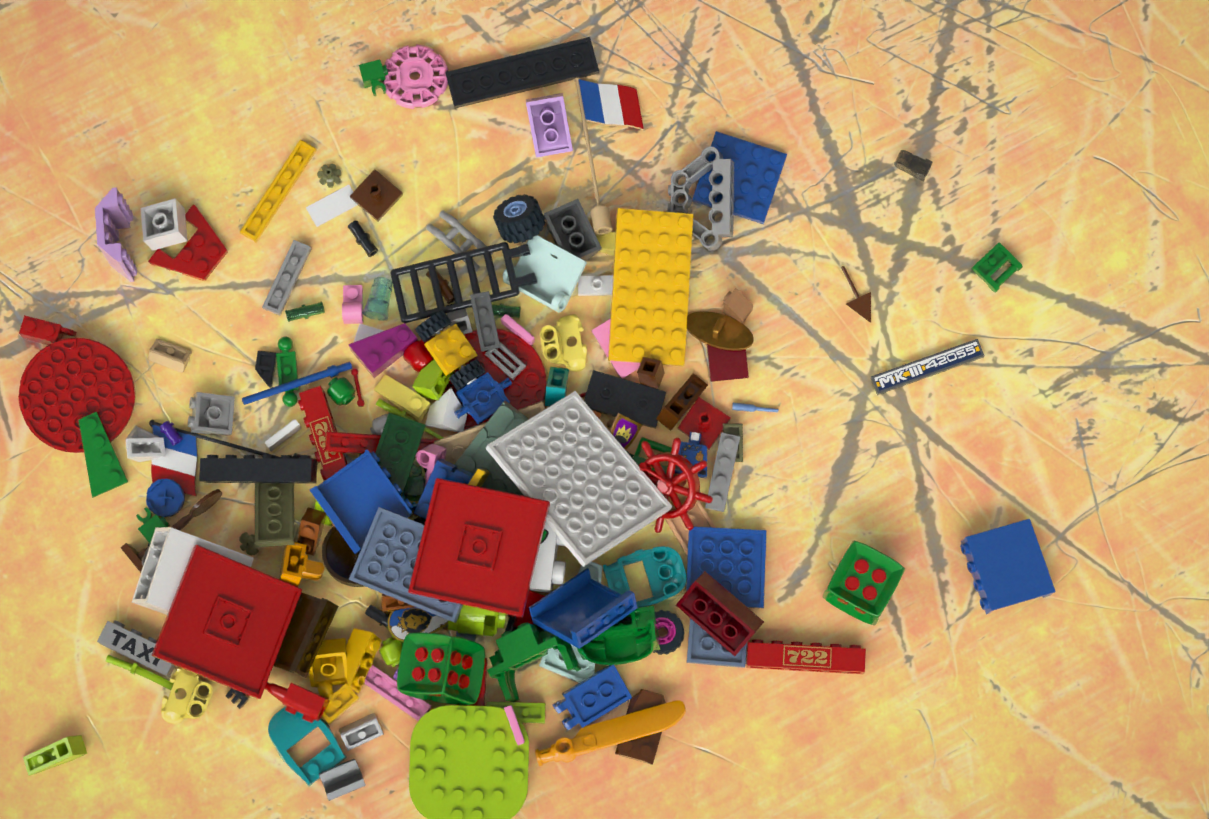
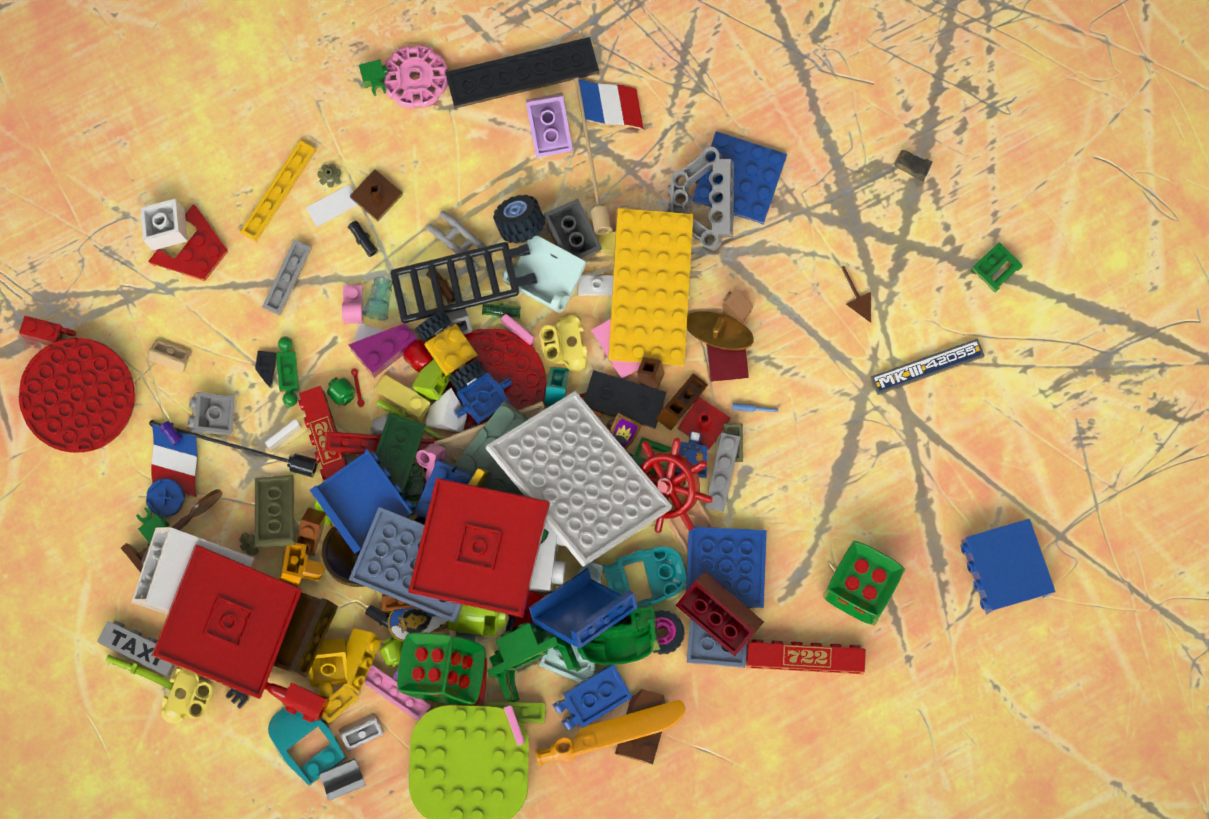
(55, 754): lime slope -> none
(101, 460): green wing -> none
(110, 215): lavender slope -> none
(144, 445): white slope -> none
(258, 469): black brick -> none
(304, 311): clear green pin -> none
(331, 371): blue bar -> none
(485, 321): dark grey plate -> none
(517, 371): light grey tile -> none
(643, 467): red hinge -> none

